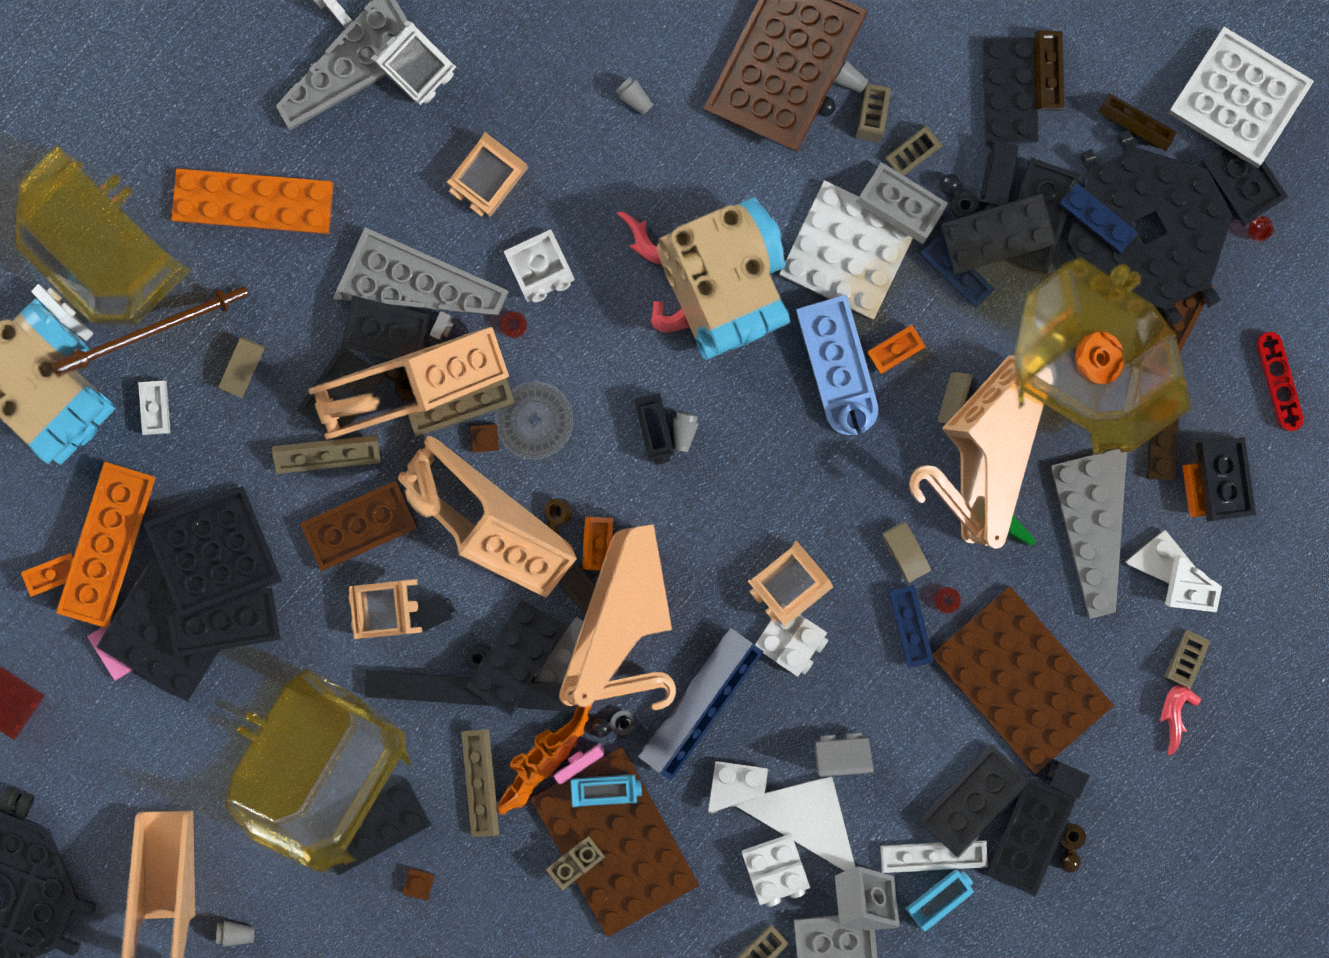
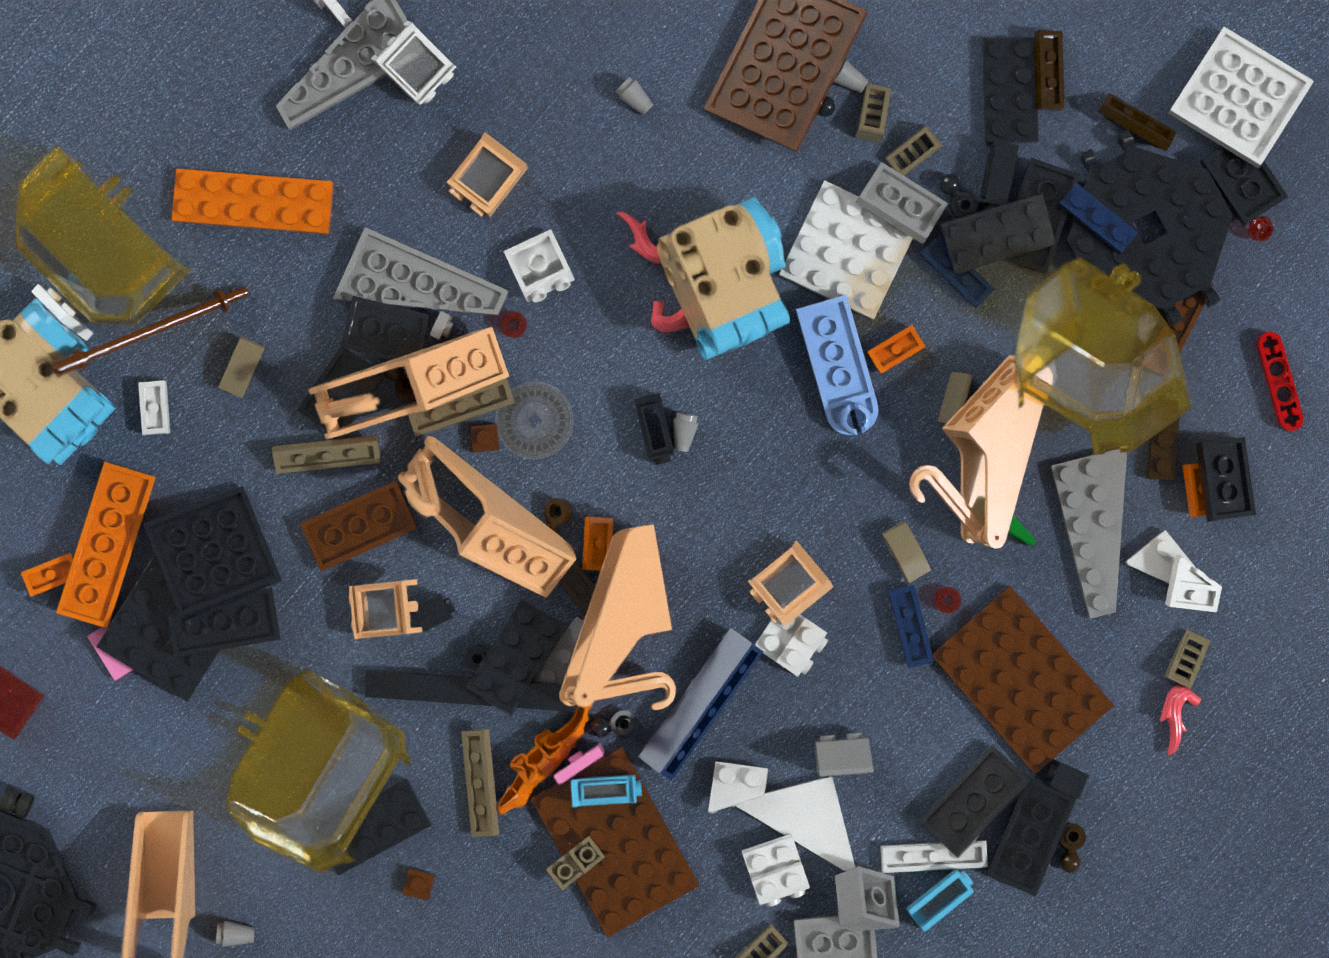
(1109, 354): orange plate -> none

